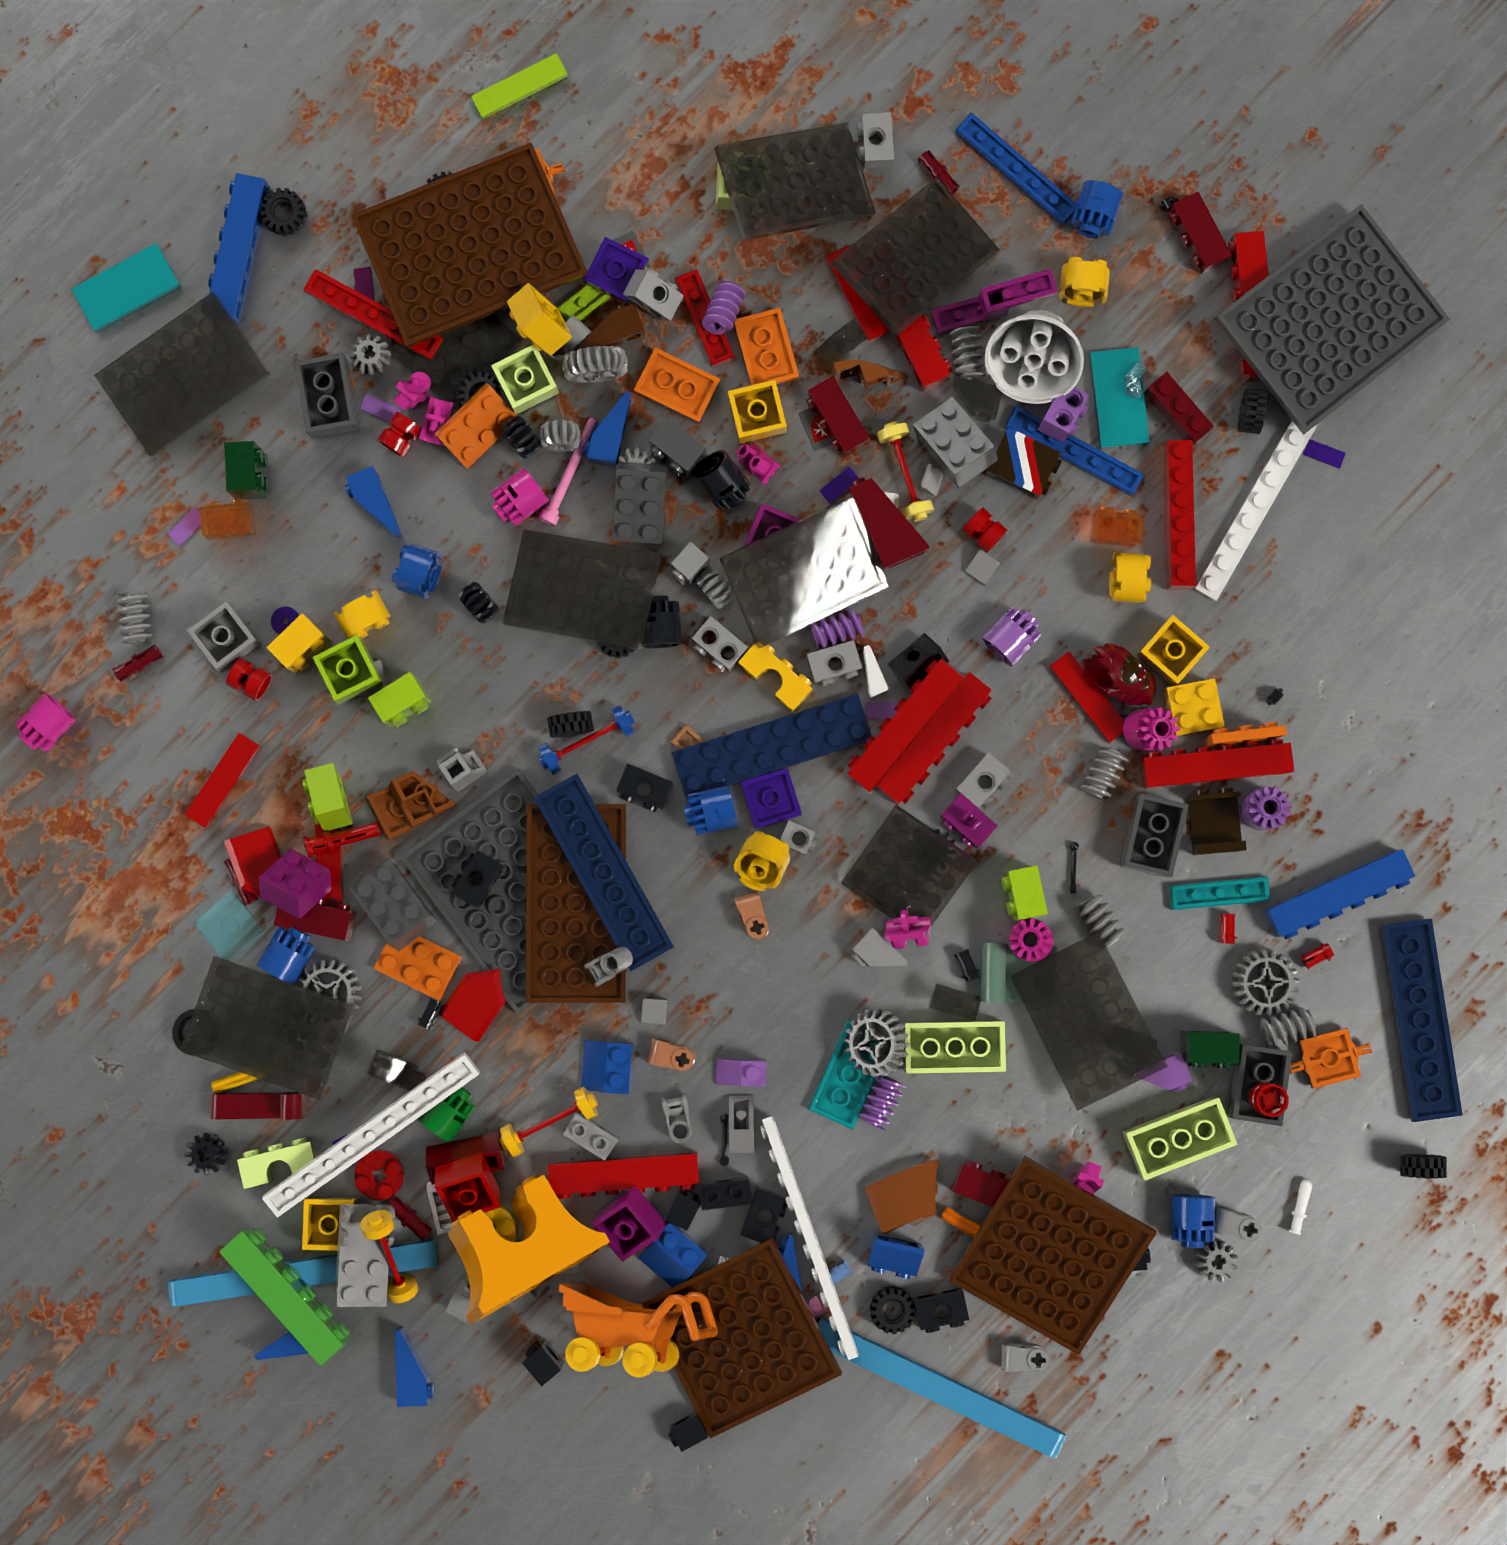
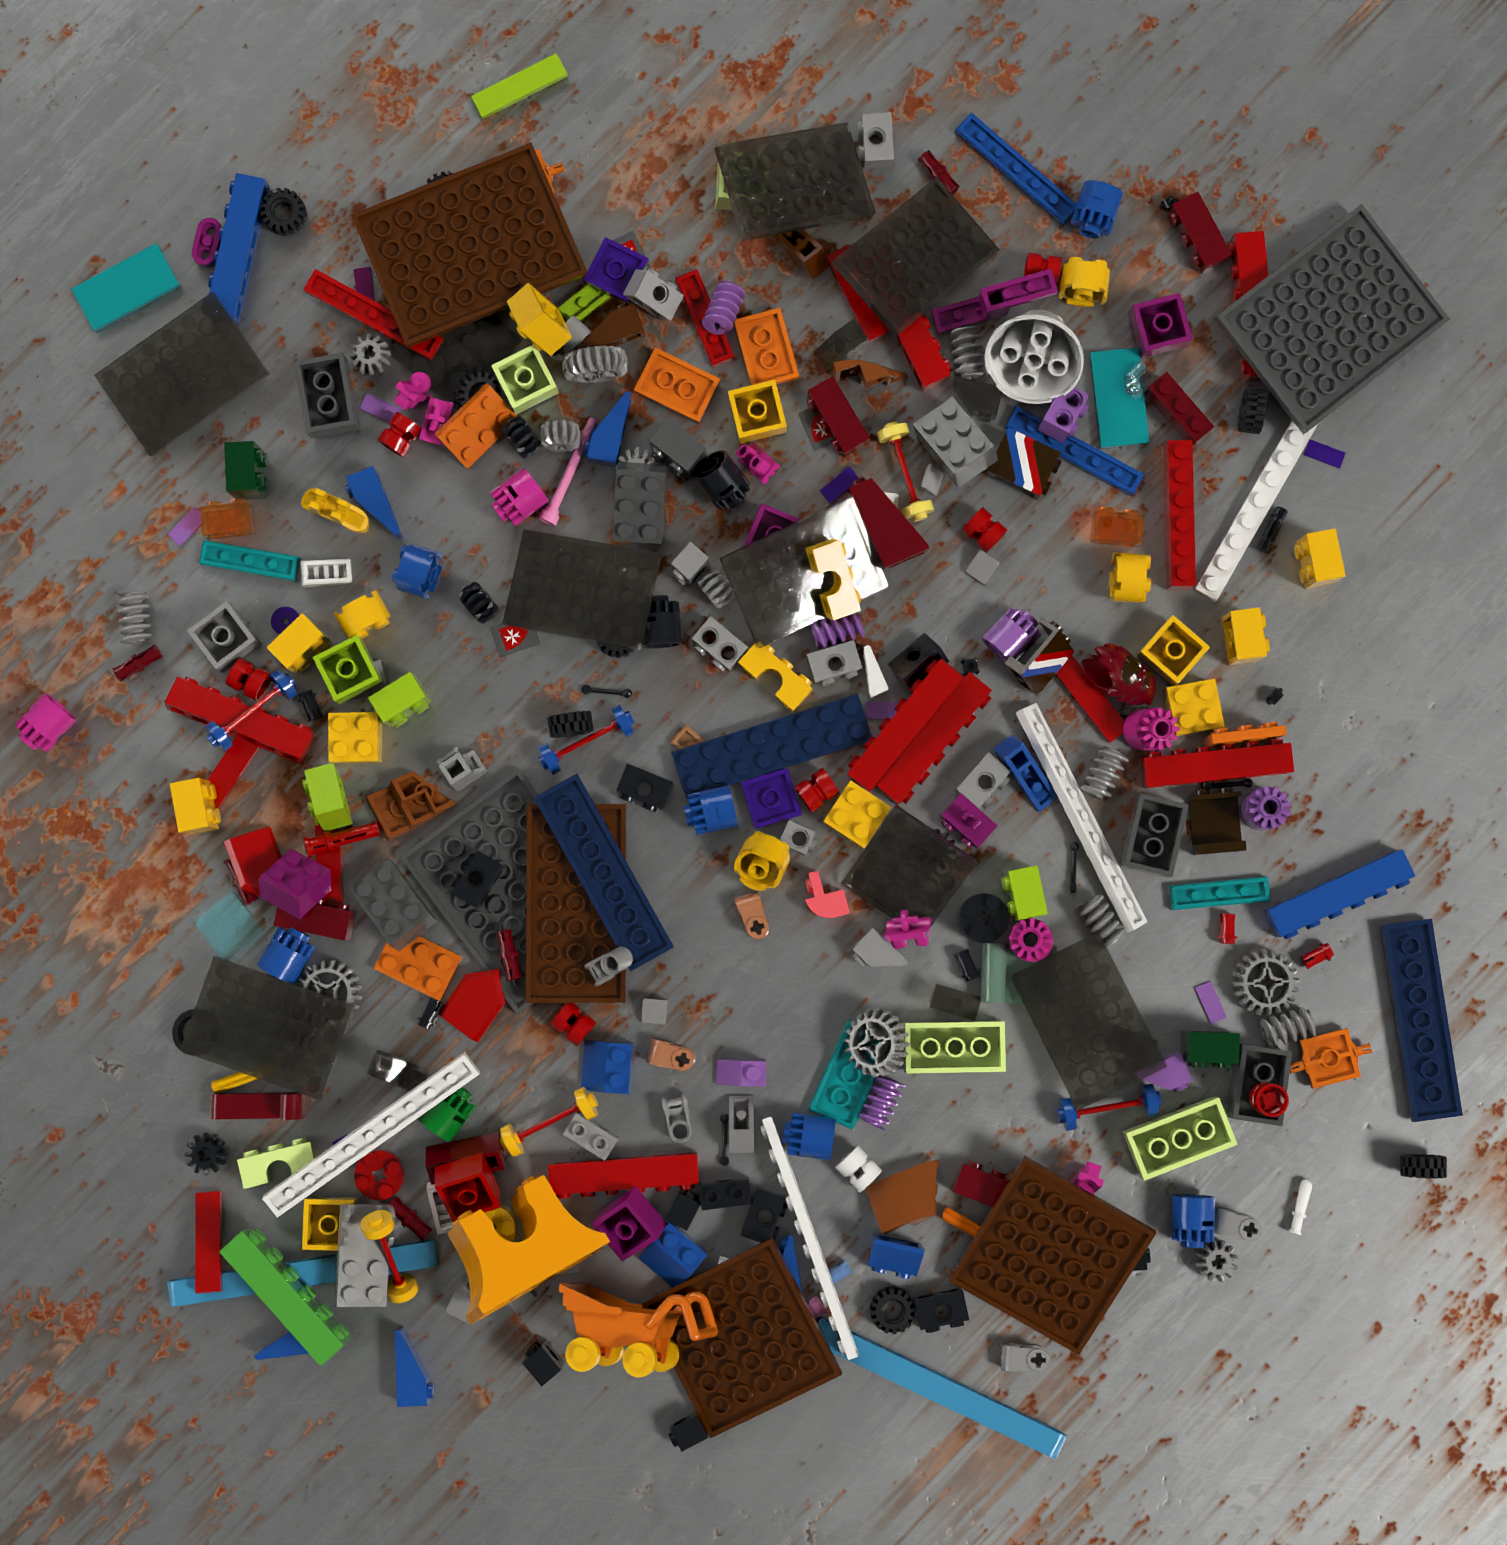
(195, 806): none -> yellow brick
(206, 243): none -> magenta plate
(208, 1242): none -> red tile
(249, 560): none -> teal tile
(260, 729): none -> red brick
(282, 685): none -> blue axle
(310, 703): none -> black pin
(316, 582): none -> white slope
(335, 509): none -> yellow connector
(355, 738): none -> yellow brick
(508, 955): none -> dark red pin
(513, 639): none -> sticker
(581, 1027): none -> red wheel
(586, 689): none -> black hinge
(804, 252): none -> reddish brown slope
(809, 1136): none -> blue gear
(817, 790): none -> red wheel
(825, 905): none -> coral brick
(842, 597): none -> arch
(851, 1162): none -> white wheel
(857, 815): none -> yellow brick
(970, 666): none -> black piece
(995, 925): none -> black brick
(1026, 772): none -> blue slope
(1036, 263): none -> red wheel
(1045, 660): none -> dark brown panel
(1081, 817): none -> white plate
(1149, 1100): none -> blue axle
(1160, 325): none -> magenta brick
(1210, 1002): none -> medium lavender window
(1245, 636): none -> yellow brick
(1247, 783): none -> black hinge
(1272, 529): none -> black axle
(1319, 558): none -> yellow brick

